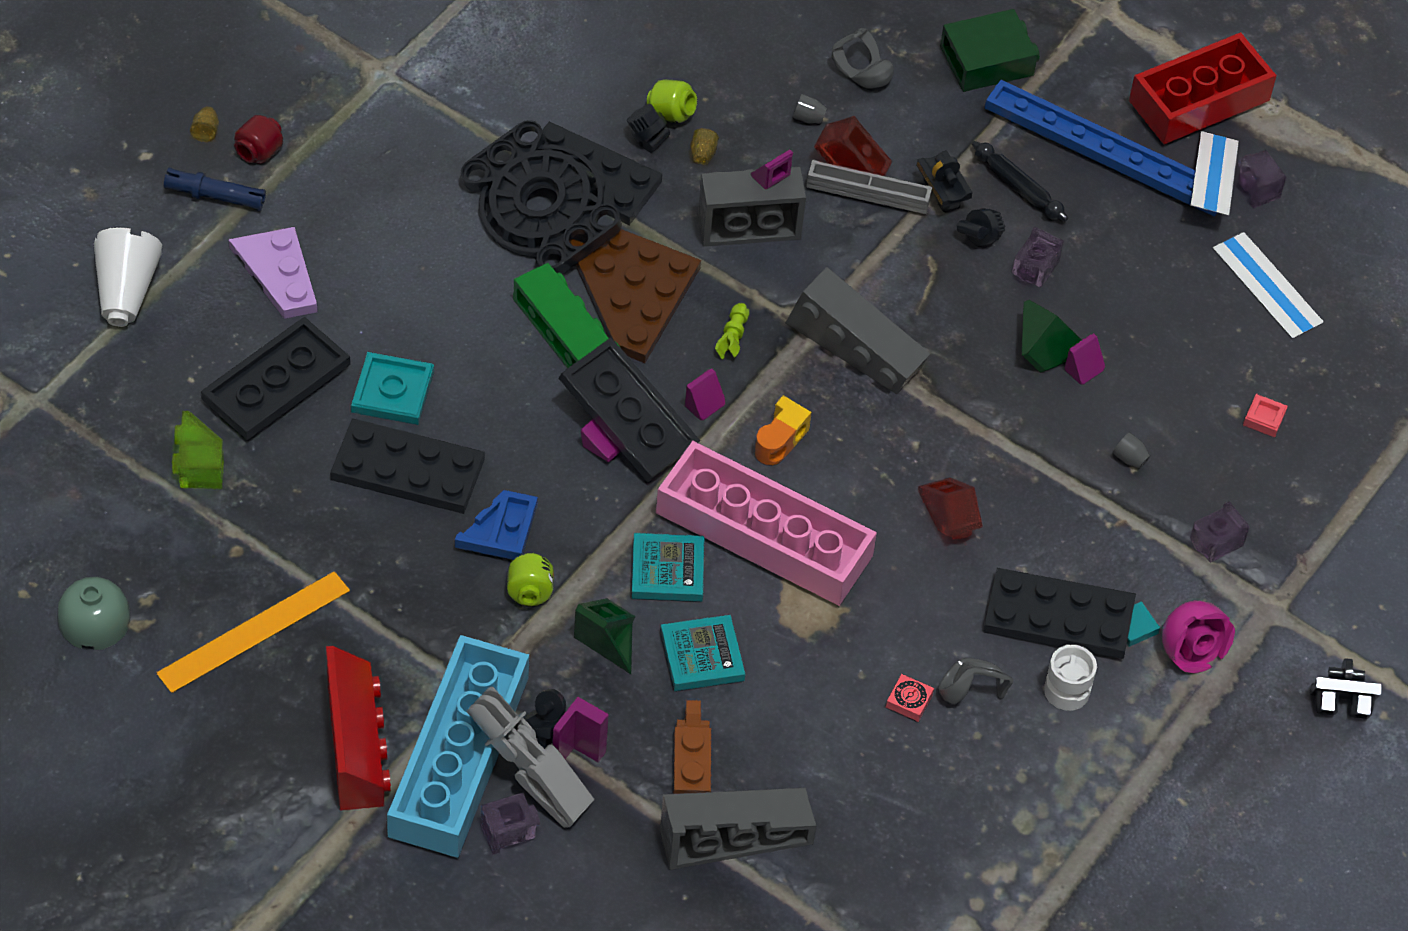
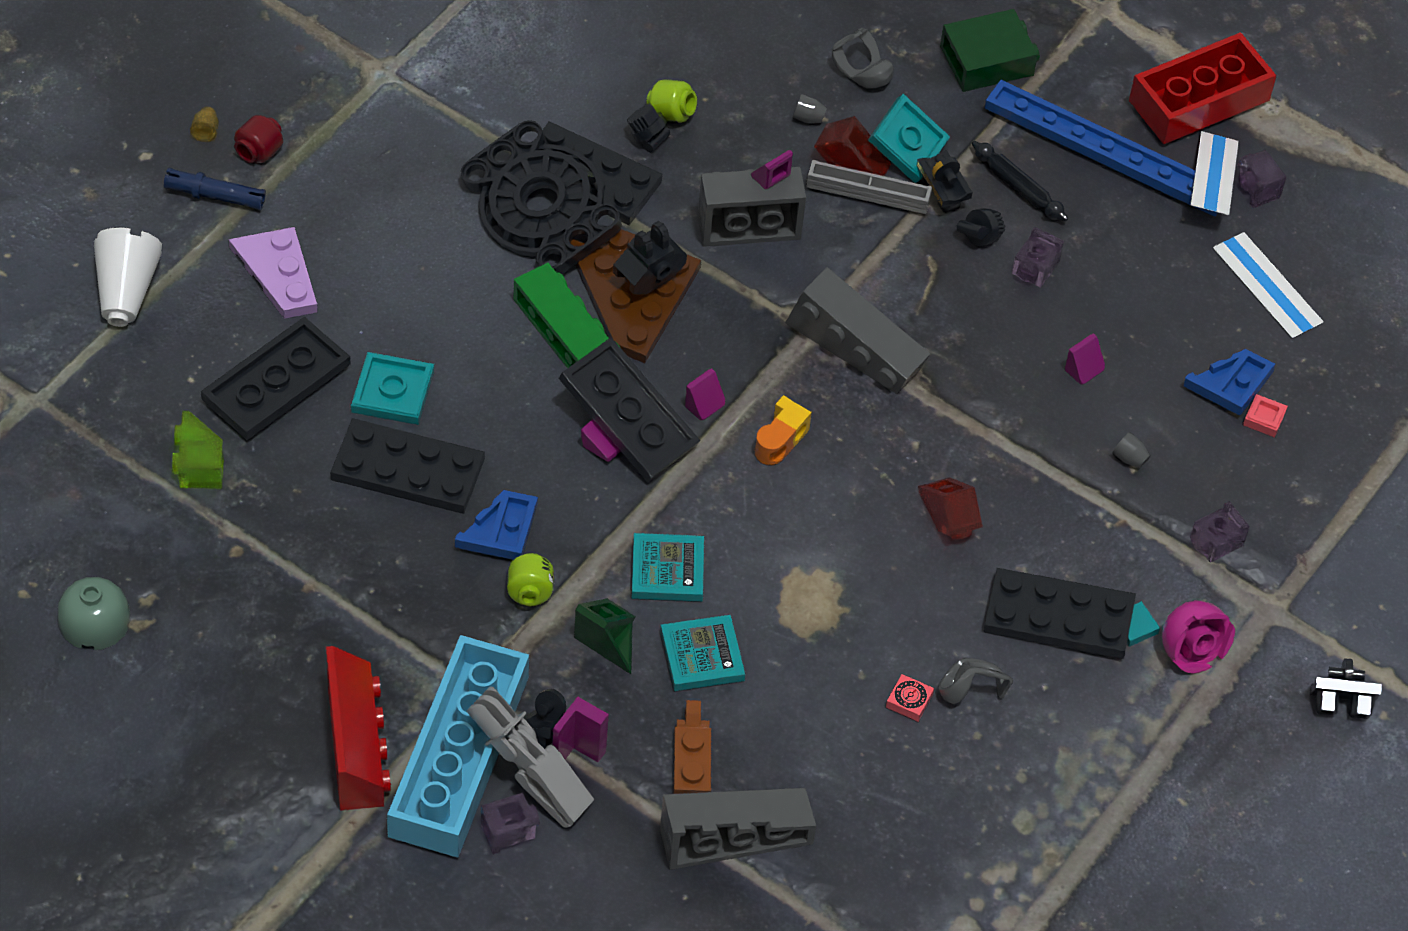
(252, 632): light orange sticker -> none
(650, 257): none -> black hinge
(703, 145): clear yellow hose -> none
(733, 331): lime piece -> none
(766, 522): bright pink brick -> none
(907, 136): none -> teal tile
(1045, 337): dark green slope -> none
(1070, 677): white wheel -> none
(1232, 381): none -> blue wing

